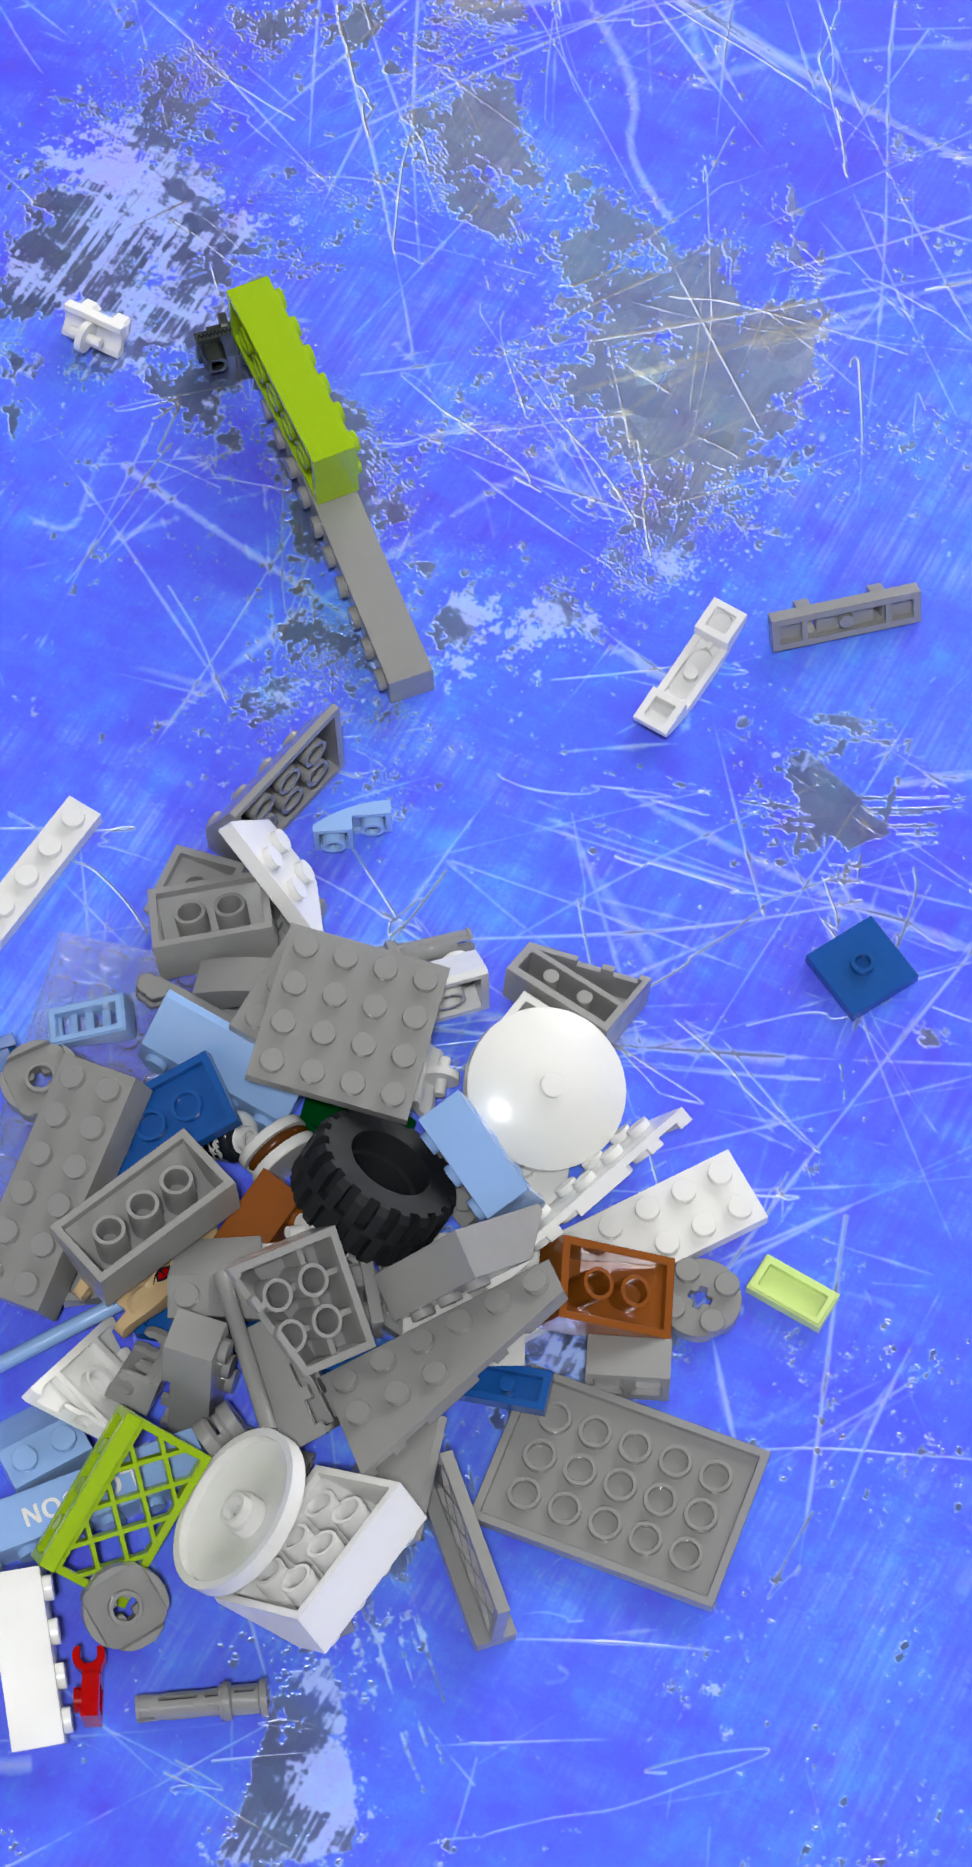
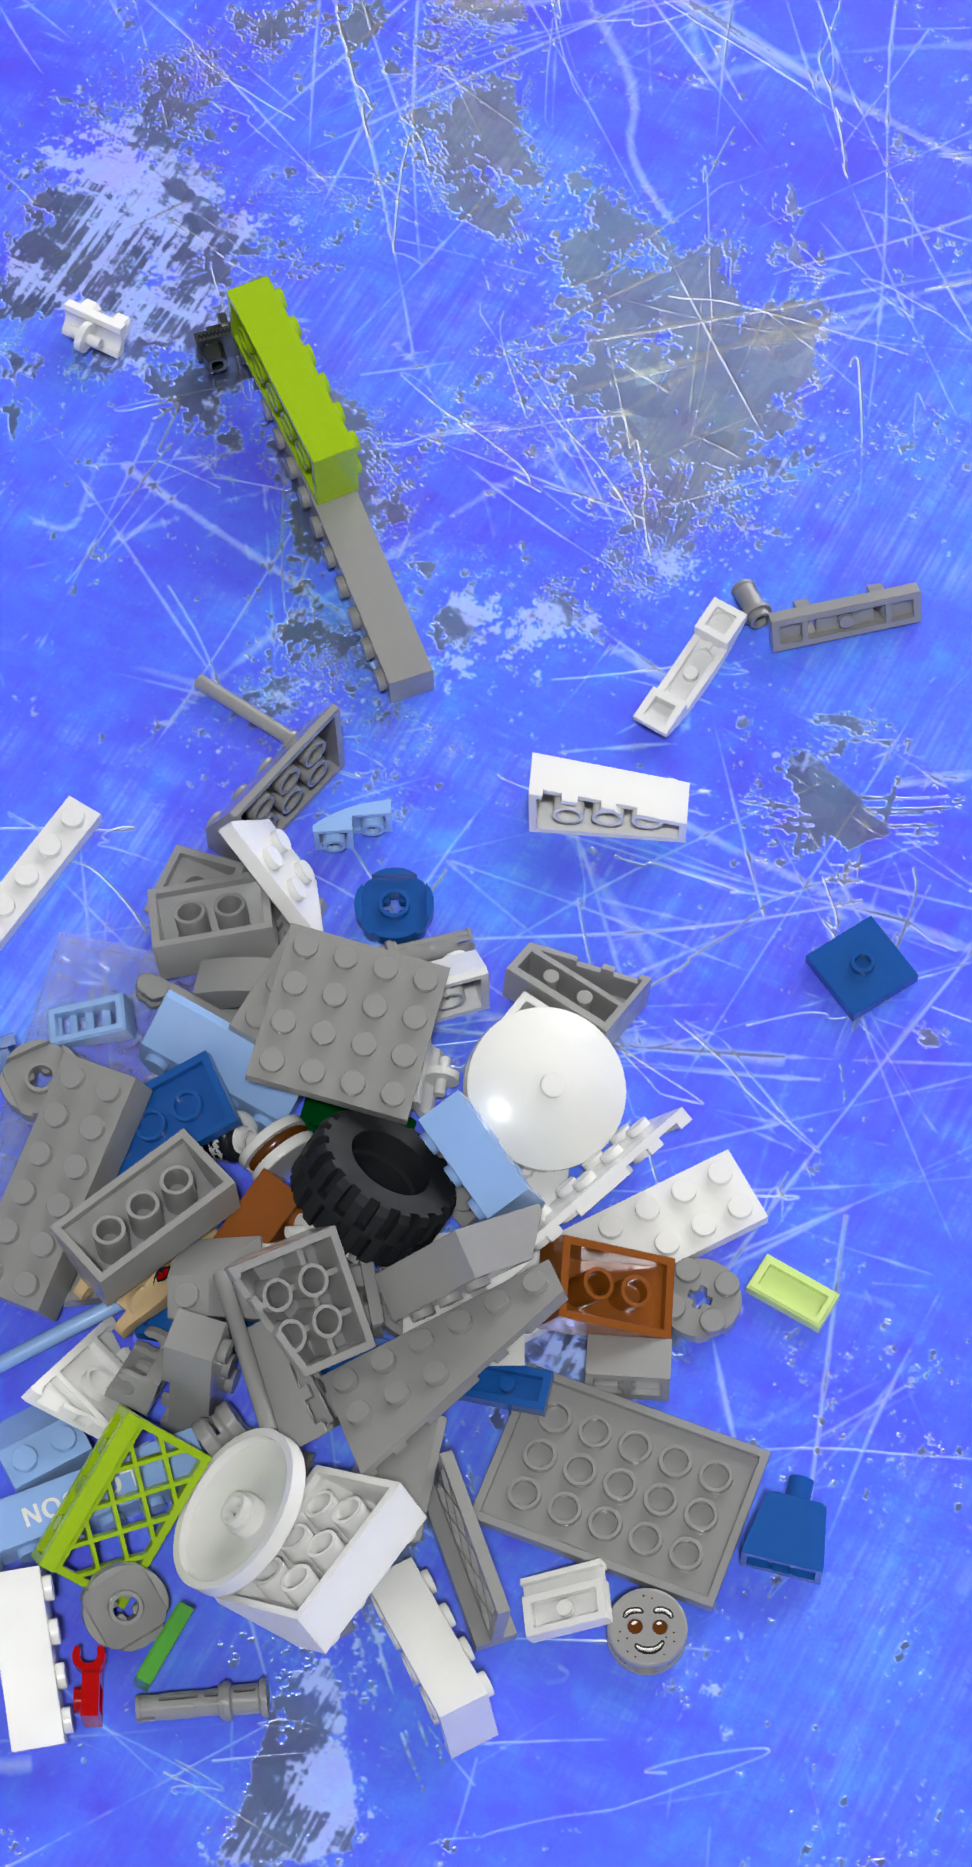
(162, 1646): none -> bright green tile
(242, 708): none -> light grey bar
(392, 884): none -> blue plate
(435, 1657): none -> white wedge
(566, 1601): none -> white plate
(605, 801): none -> white wedge
(647, 1632): none -> light grey head
(751, 603): none -> light grey pin
(788, 1533): none -> blue torso

